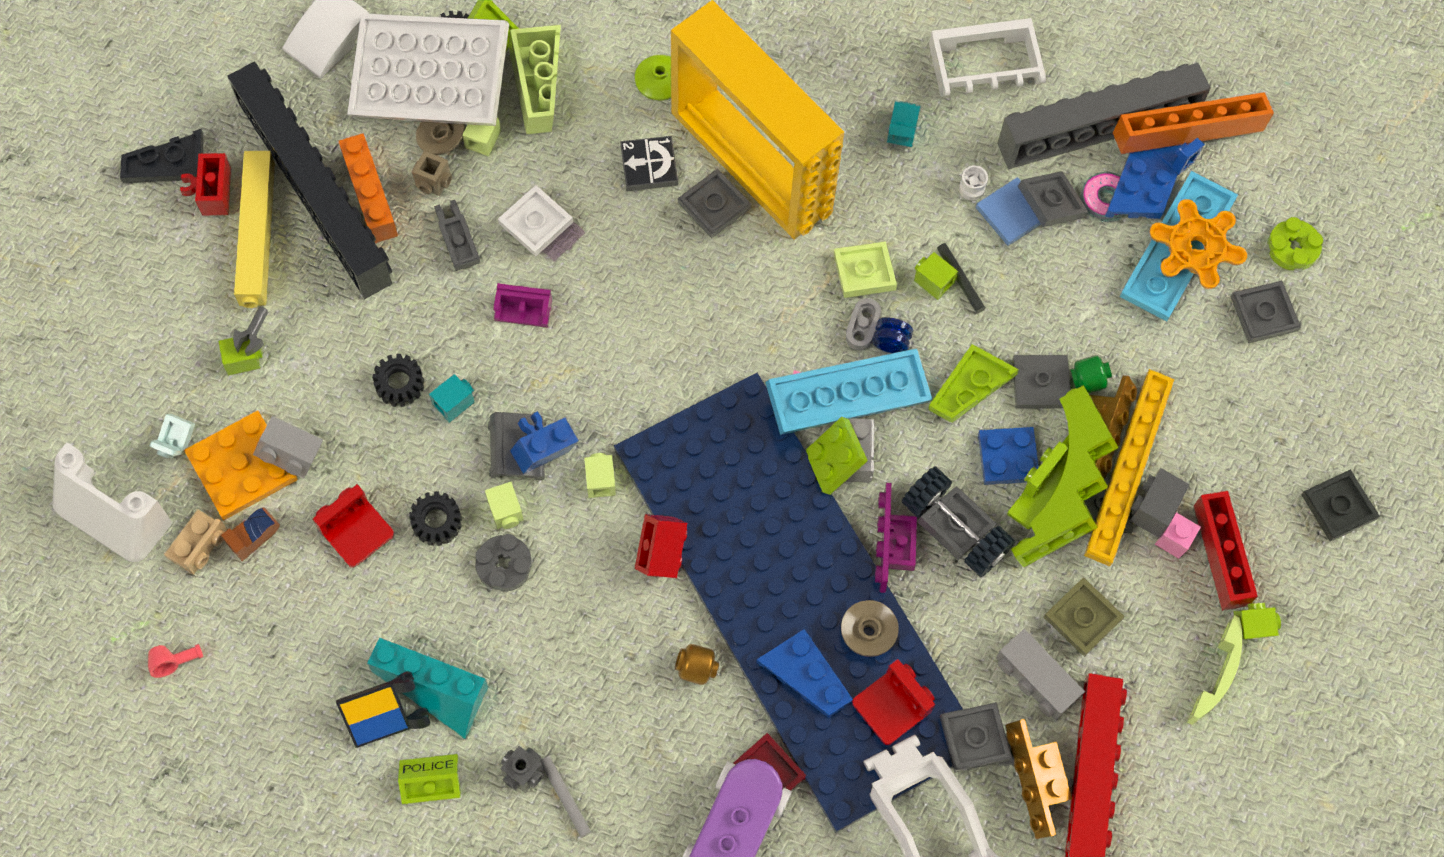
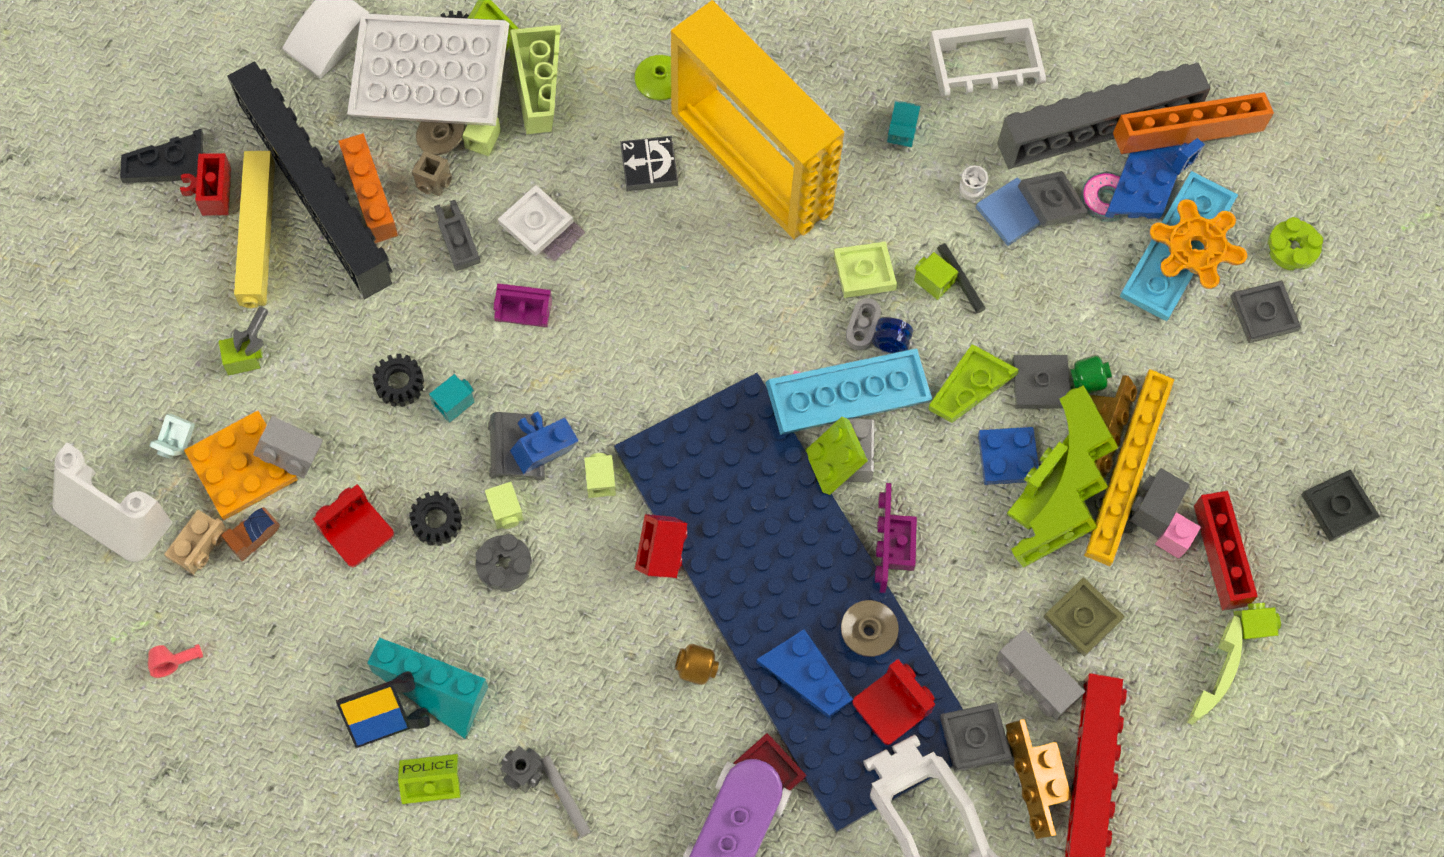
(714, 203): dark grey plate -> none
(957, 522): plate -> none

